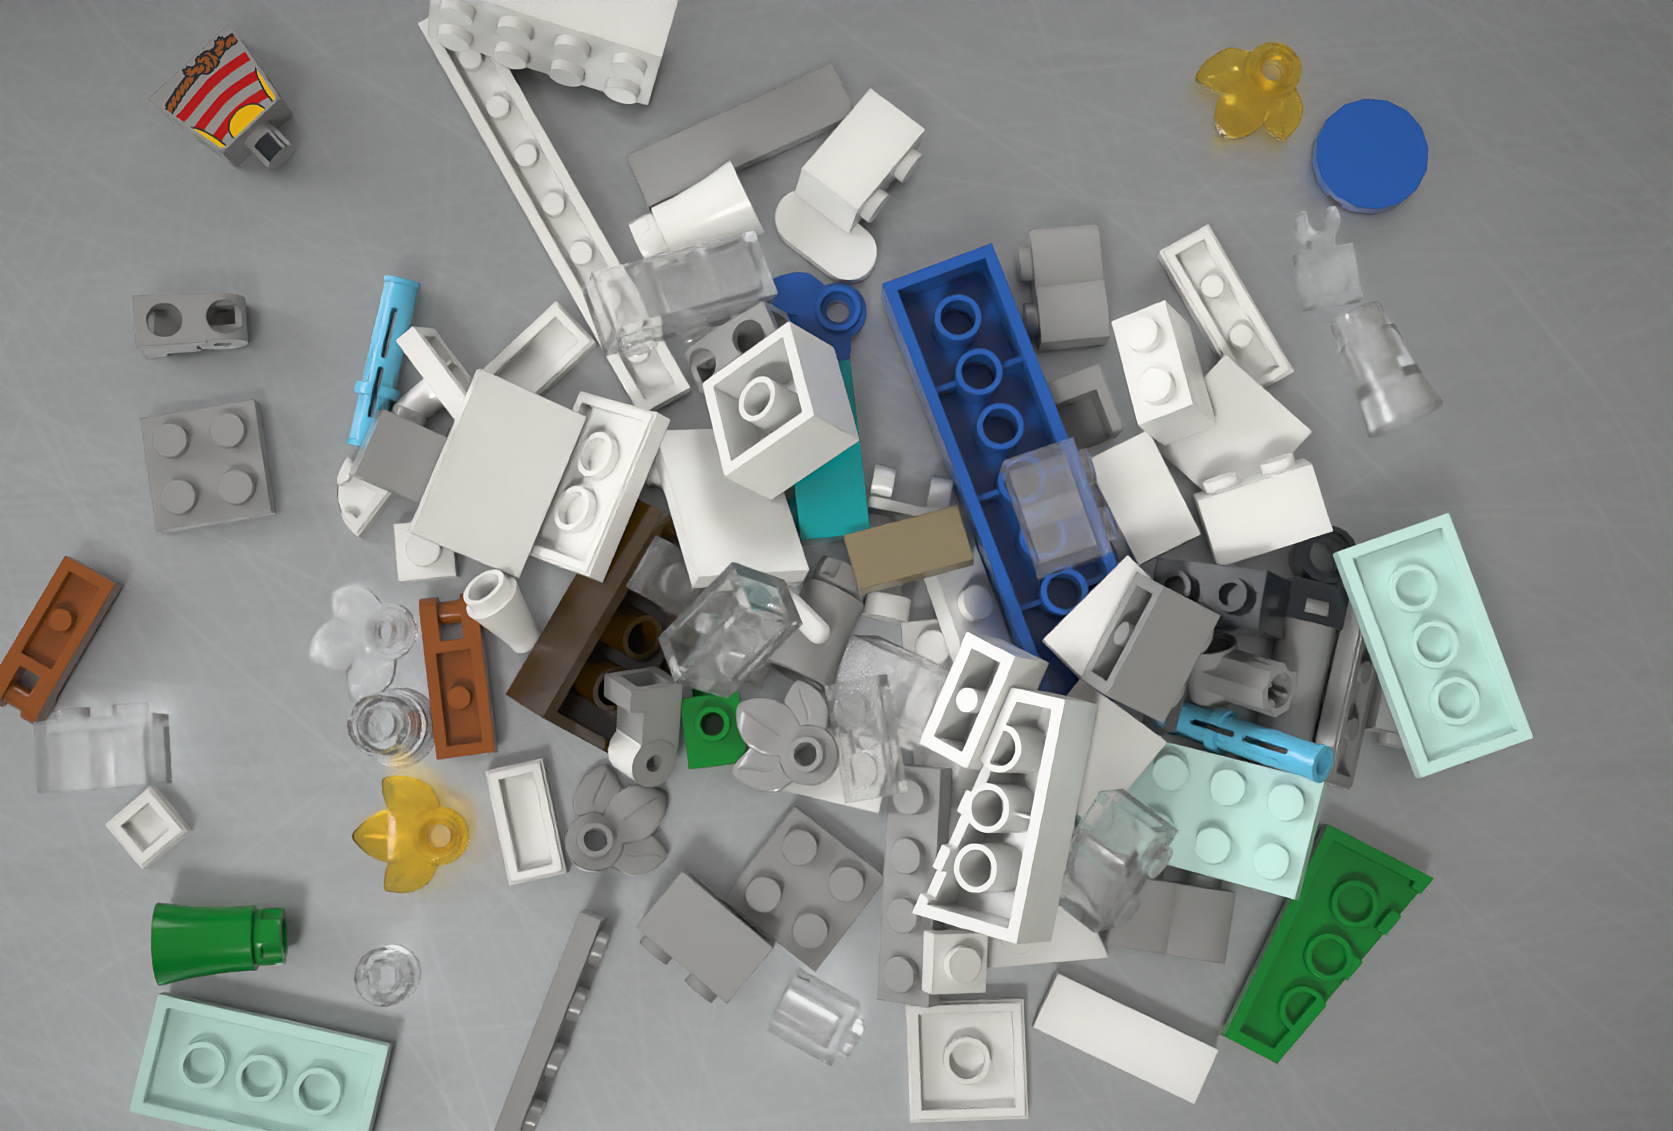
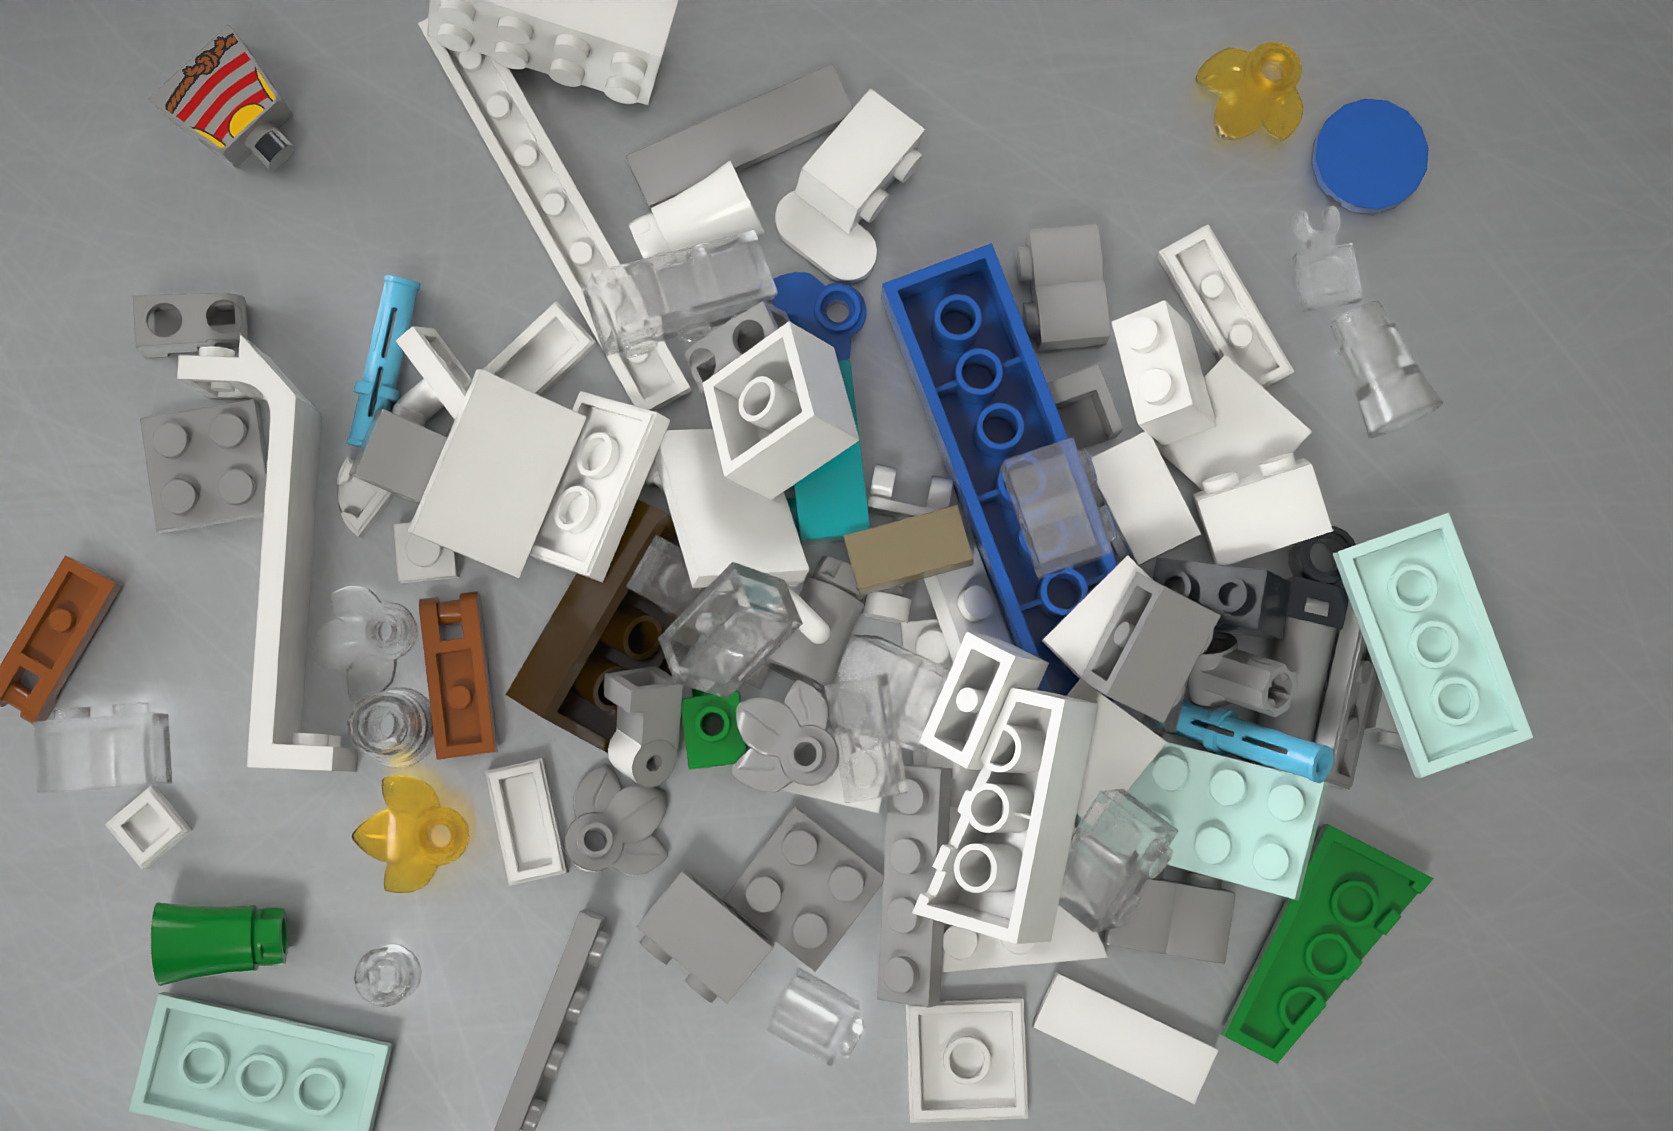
(285, 555): none -> white panel
(500, 607): white cone -> none
(954, 962): white plate -> none

